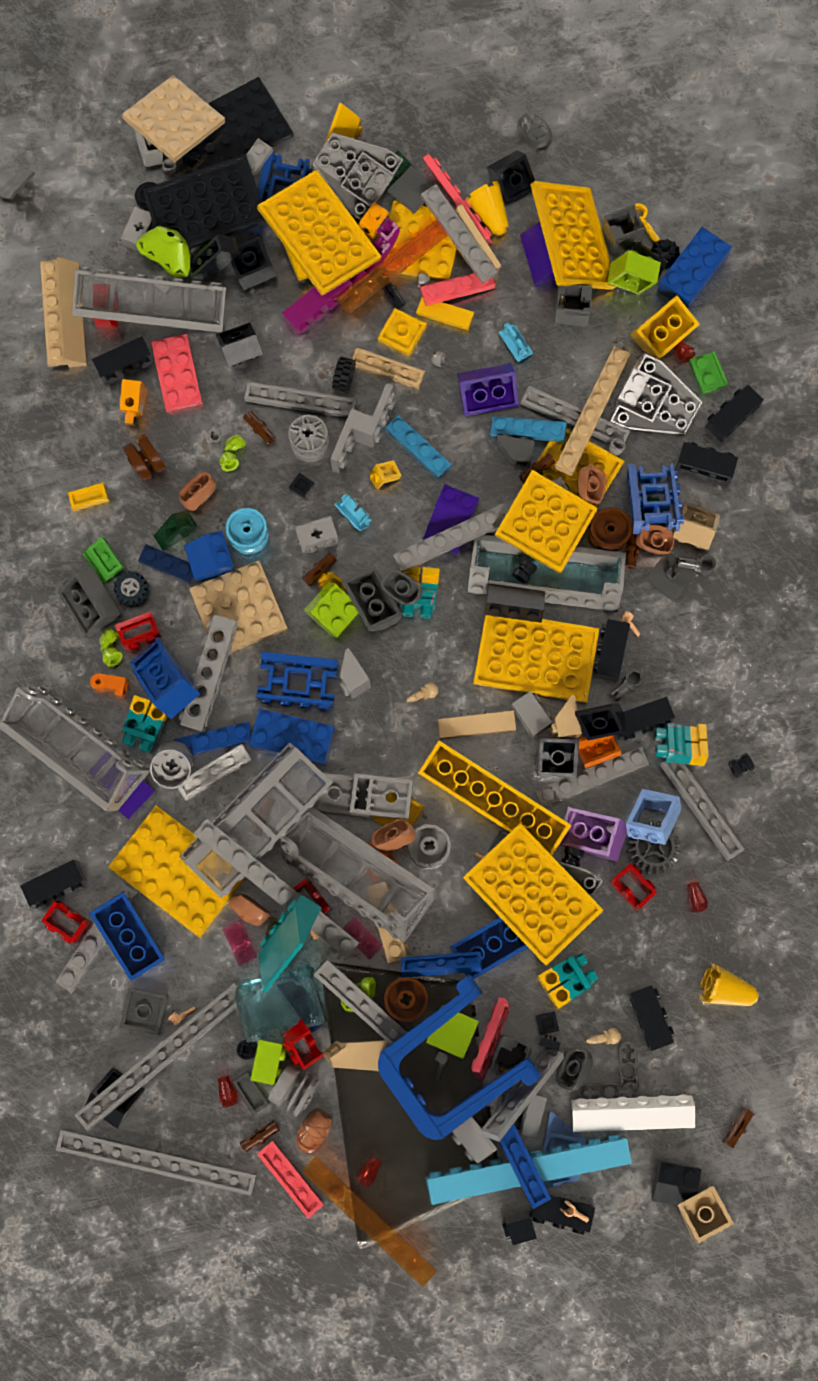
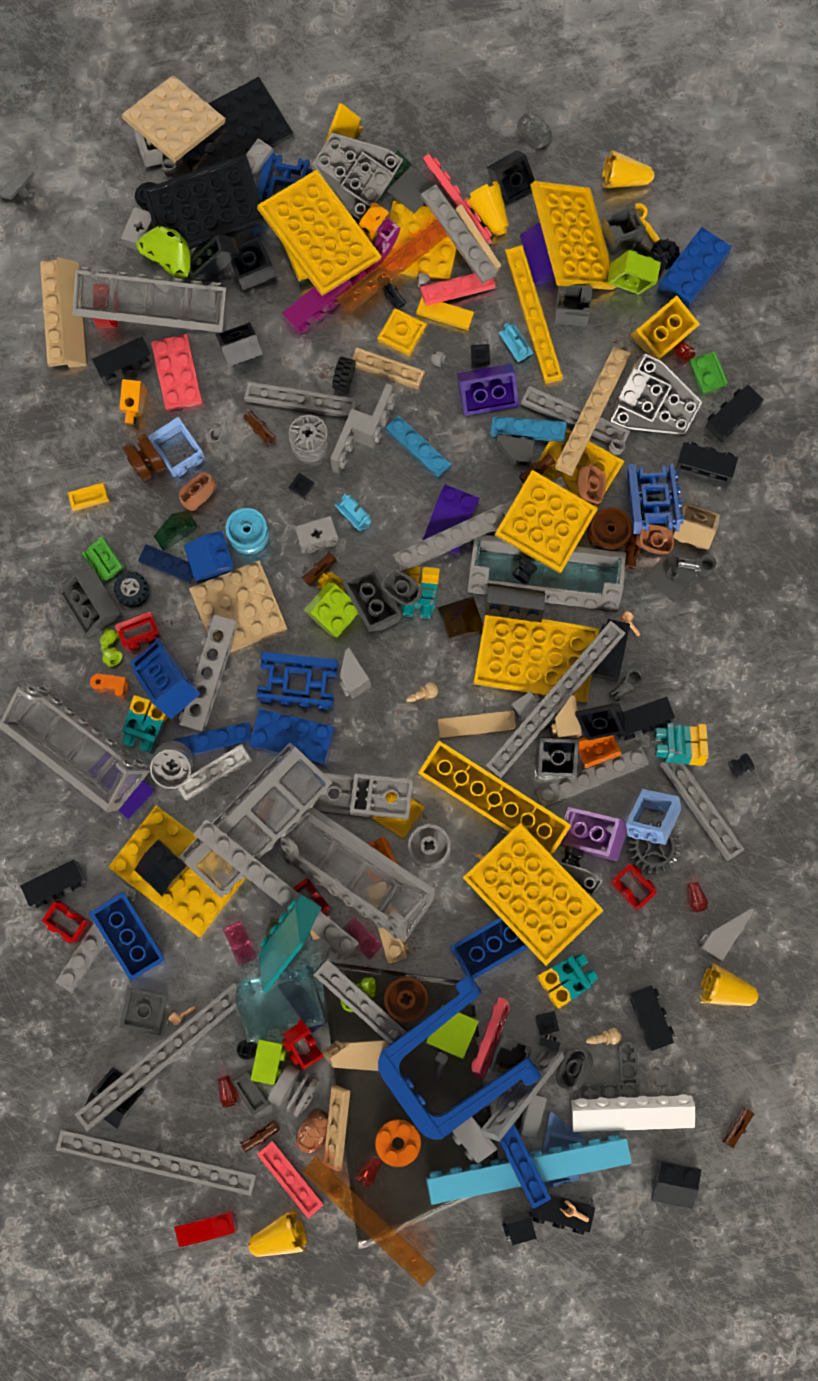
(161, 867): none -> black slope
(167, 432): none -> light blue window
(206, 1228): none -> red slope
(229, 460): lime arm -> none
(249, 909): nougat piece -> none
(280, 1237): none -> yellow cone
(336, 1127): none -> tan tile
(384, 473): yellow bracket -> none
(392, 1155): none -> orange wheel
(393, 836): nougat piece -> none
(441, 964): blue plate -> none
(461, 619): none -> dark brown slope
(480, 354): none -> black plate
(533, 314): none -> yellow tile
(555, 700): none -> light grey plate
(625, 172): none -> yellow cone
(705, 1215): tan slope -> none
(721, 939): none -> light grey slope

